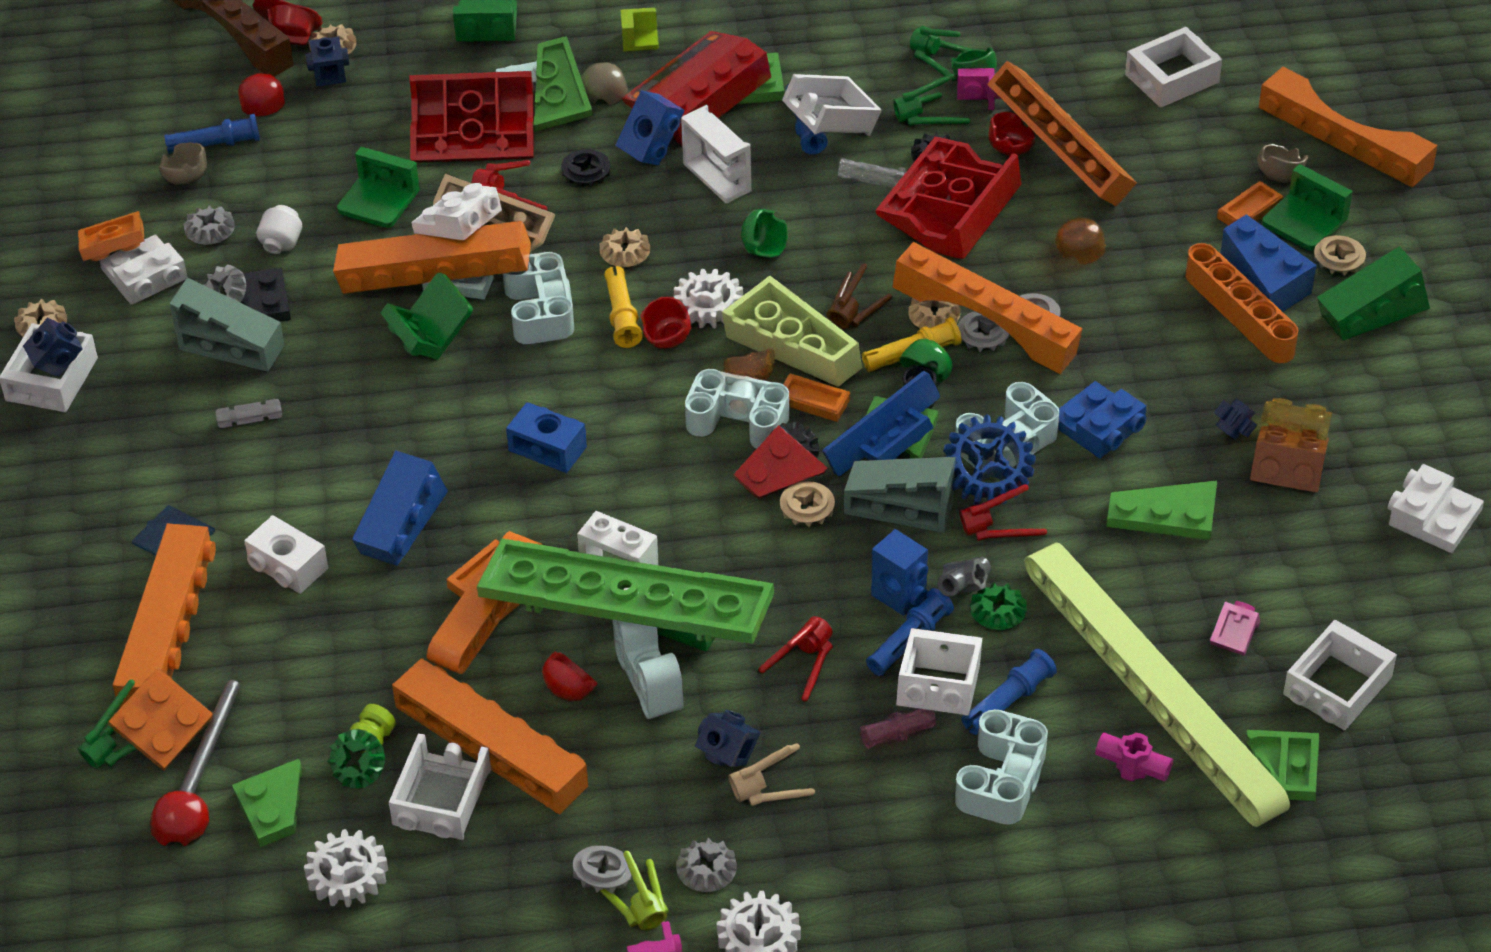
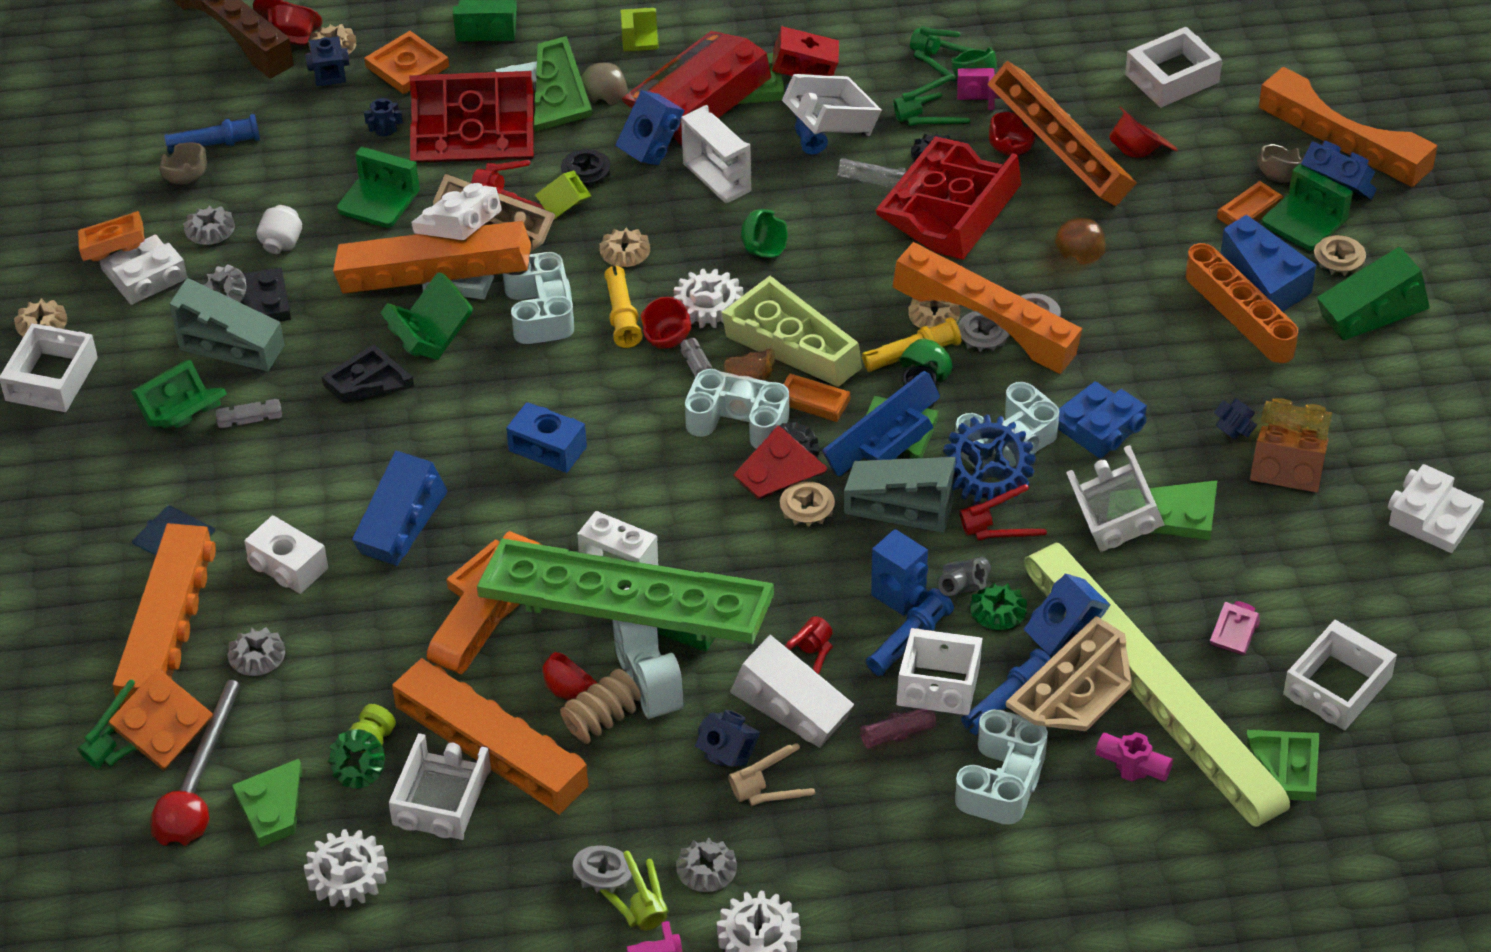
(53, 346): dark blue brick -> none
(175, 396): none -> green bracket
(253, 662): none -> light grey gear
(261, 95): red hair -> none
(366, 376): none -> black wing
(383, 117): none -> dark blue gear
(403, 58): none -> orange plate
(563, 194): none -> lime panel
(599, 704): none -> tan piece
(696, 358): none -> light grey axle
(791, 692): none -> white wedge
(804, 53): none -> red brick
(845, 307): reddish brown plant -> none
(1077, 680): none -> tan wedge
(1079, 602): none -> blue brick
(1117, 503): none -> white window
(1135, 138): none -> red piece
(1347, 171): none -> blue plate

